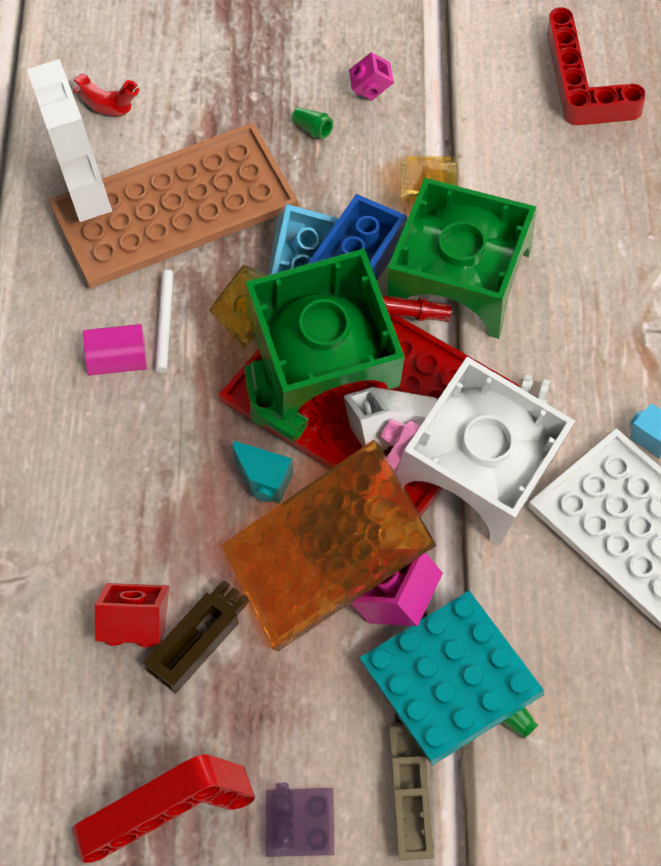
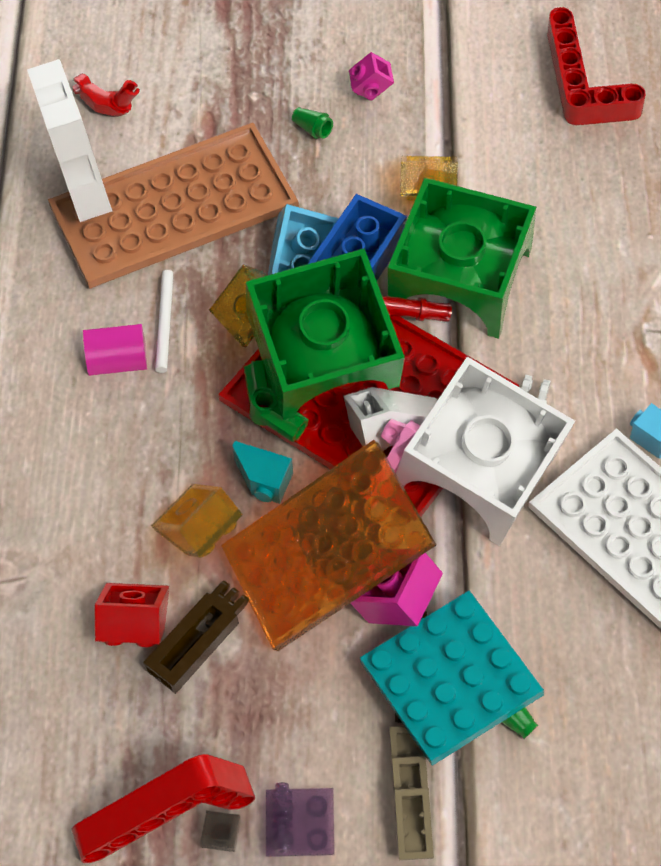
(198, 519): none -> clear yellow slope
(220, 831): none -> clear smoke plate

